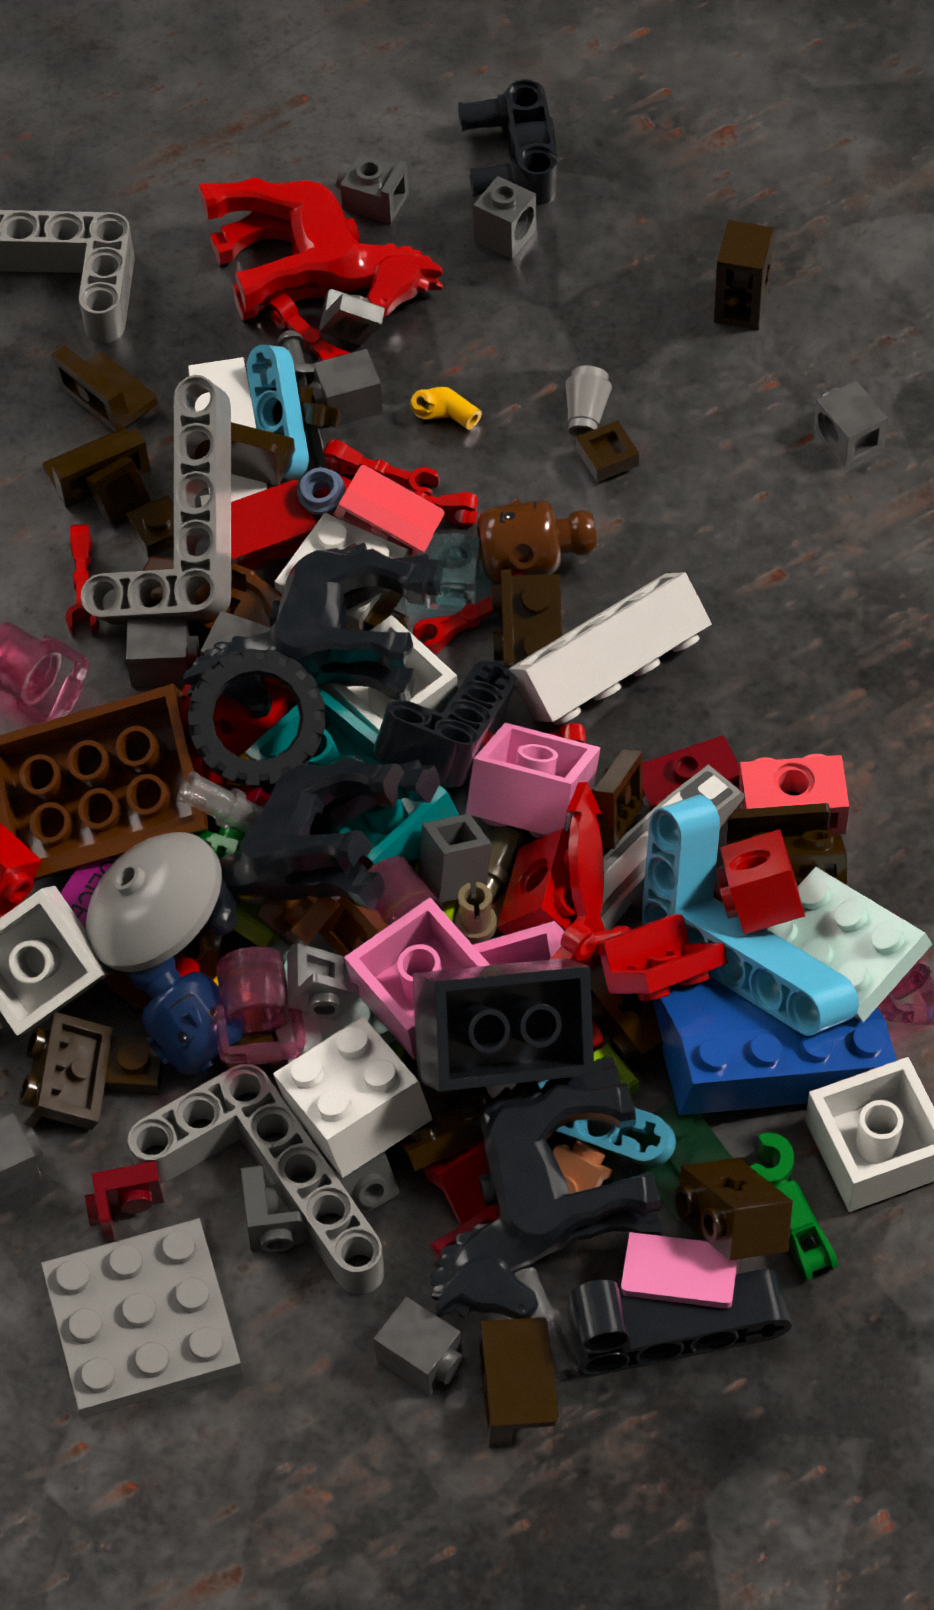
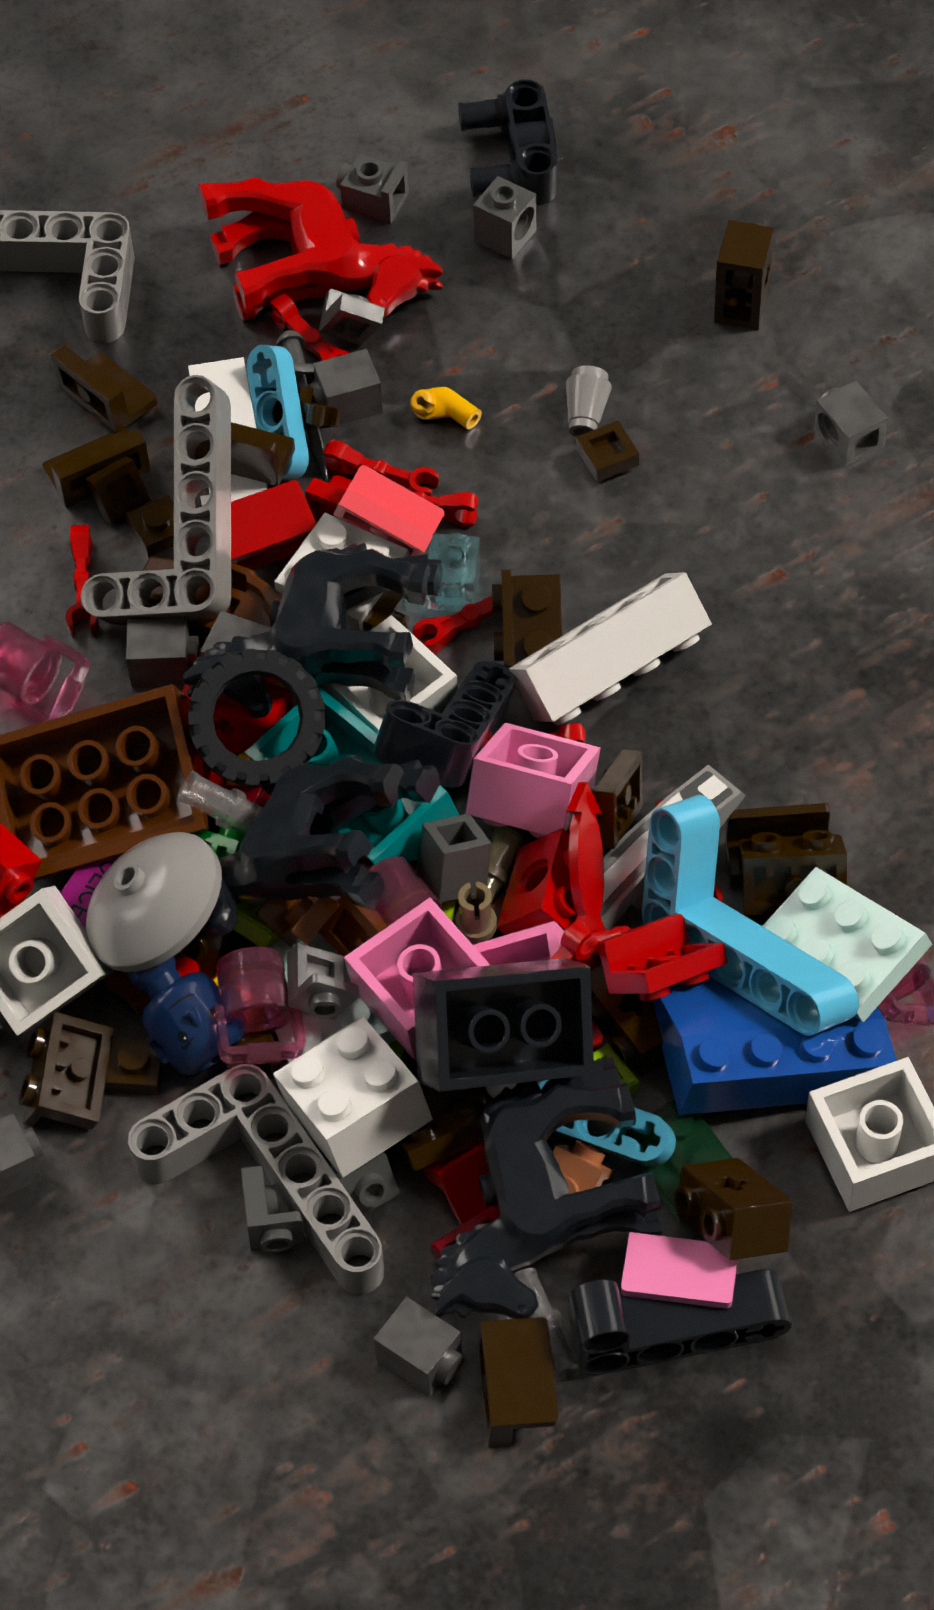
(125, 1190): dark red bracket -> none
(141, 1318): light grey plate -> none
(319, 479): sand blue plate -> none
(531, 538): reddish brown piece -> none
(672, 770): dark red plate -> none
(759, 882): red brick -> none
(778, 1152): green piece -> none
(814, 777): coral brick -> none

